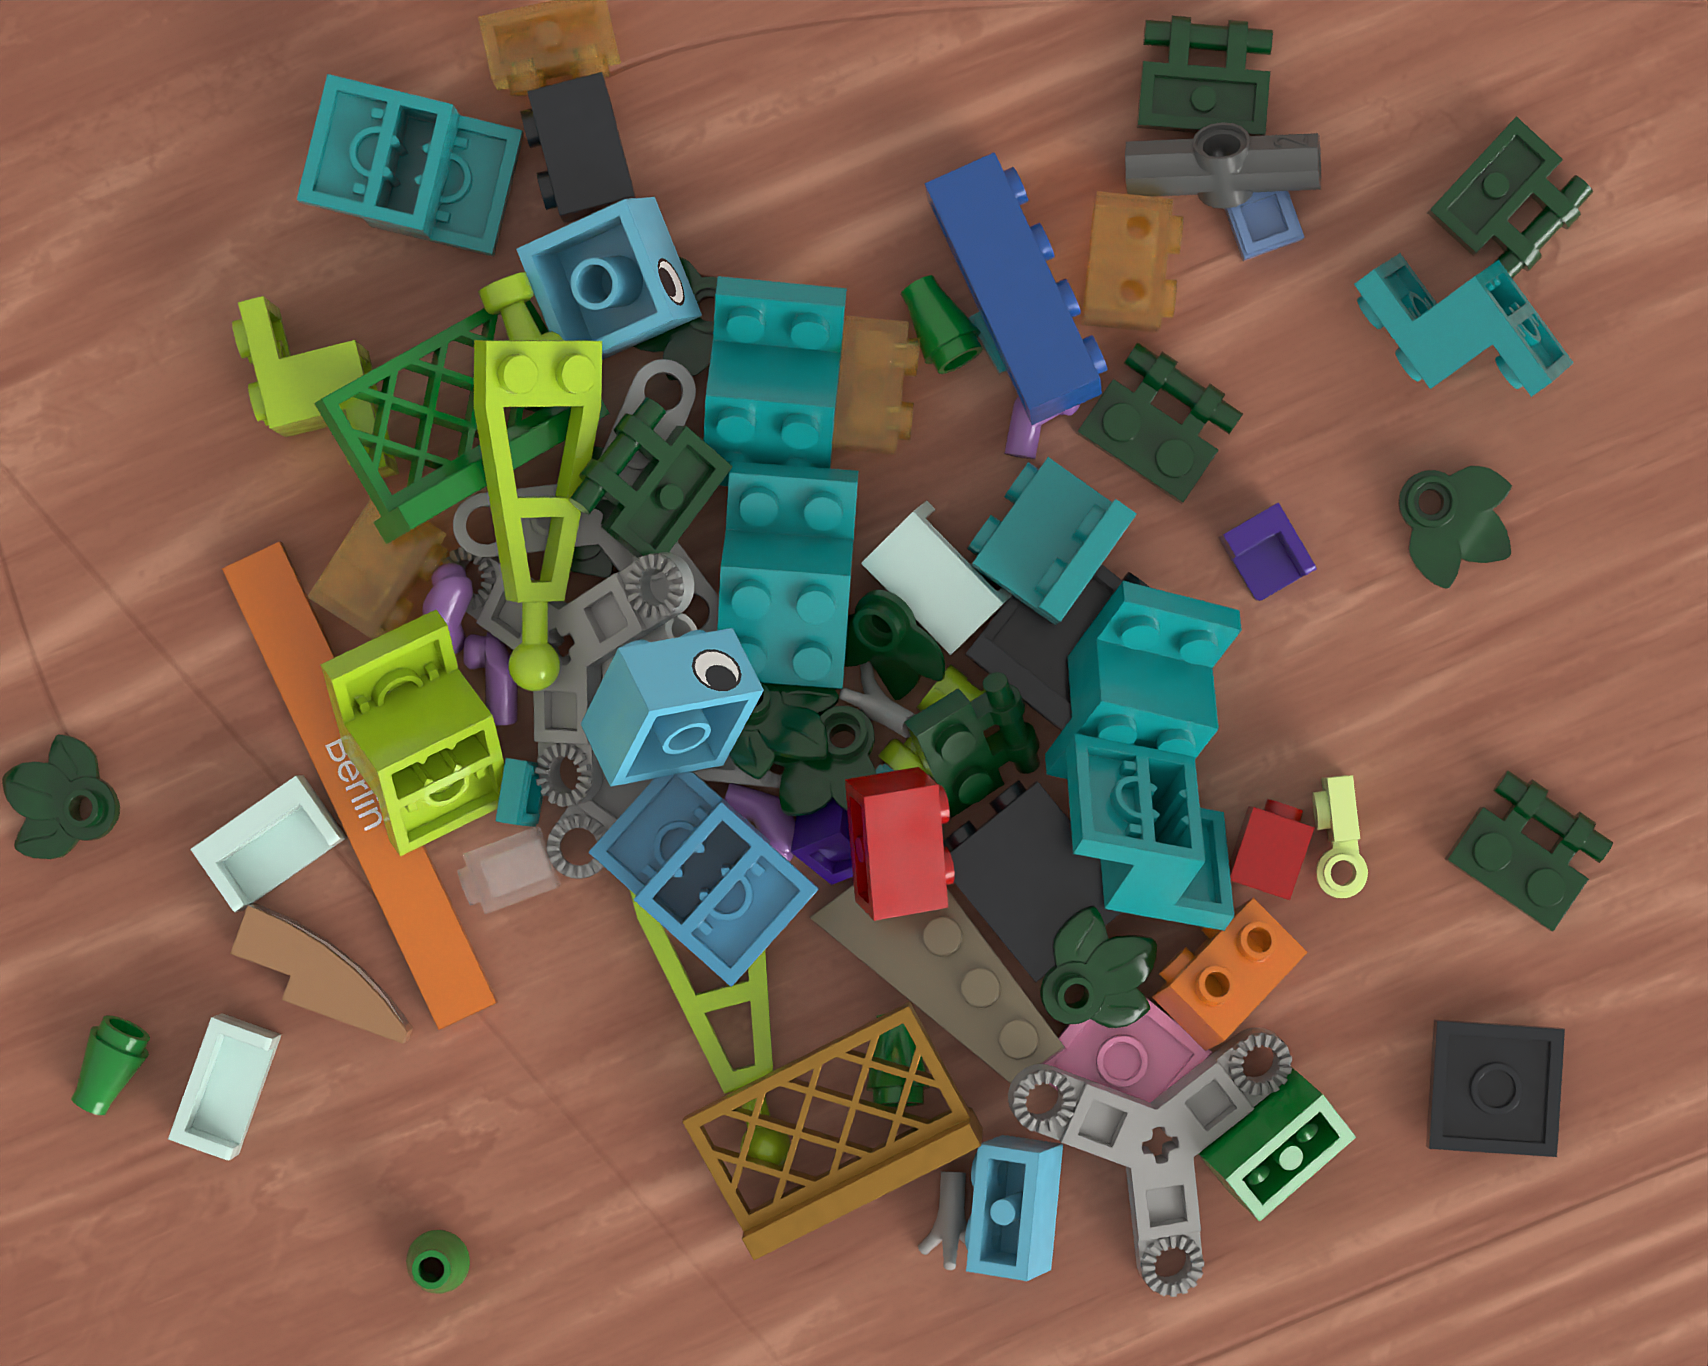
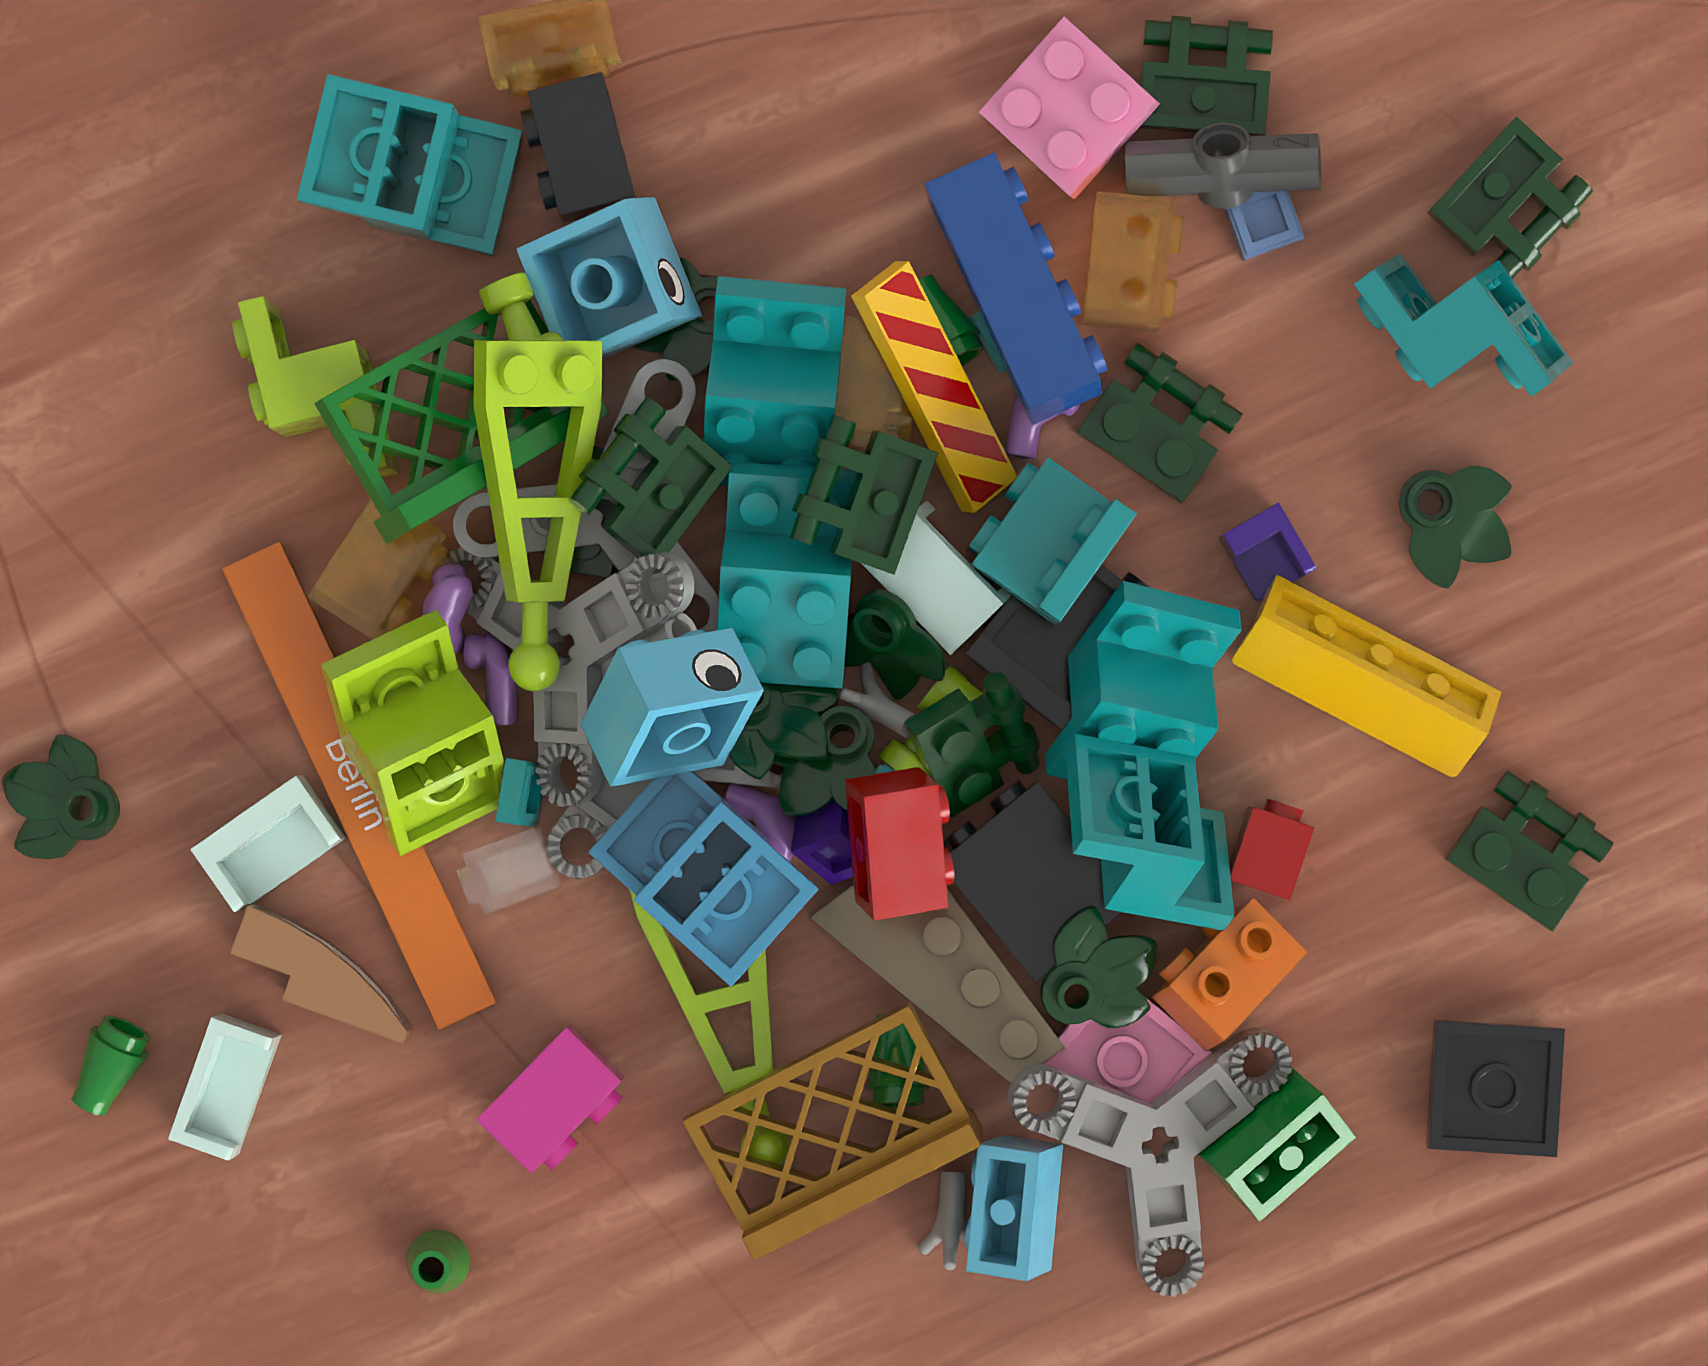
(552, 1100): none -> dark pink brick
(881, 501): none -> dark green plate
(934, 386): none -> yellow tile
(1069, 107): none -> bright pink plate
(1337, 812): yellowish green plate -> none
(1367, 677): none -> yellow panel

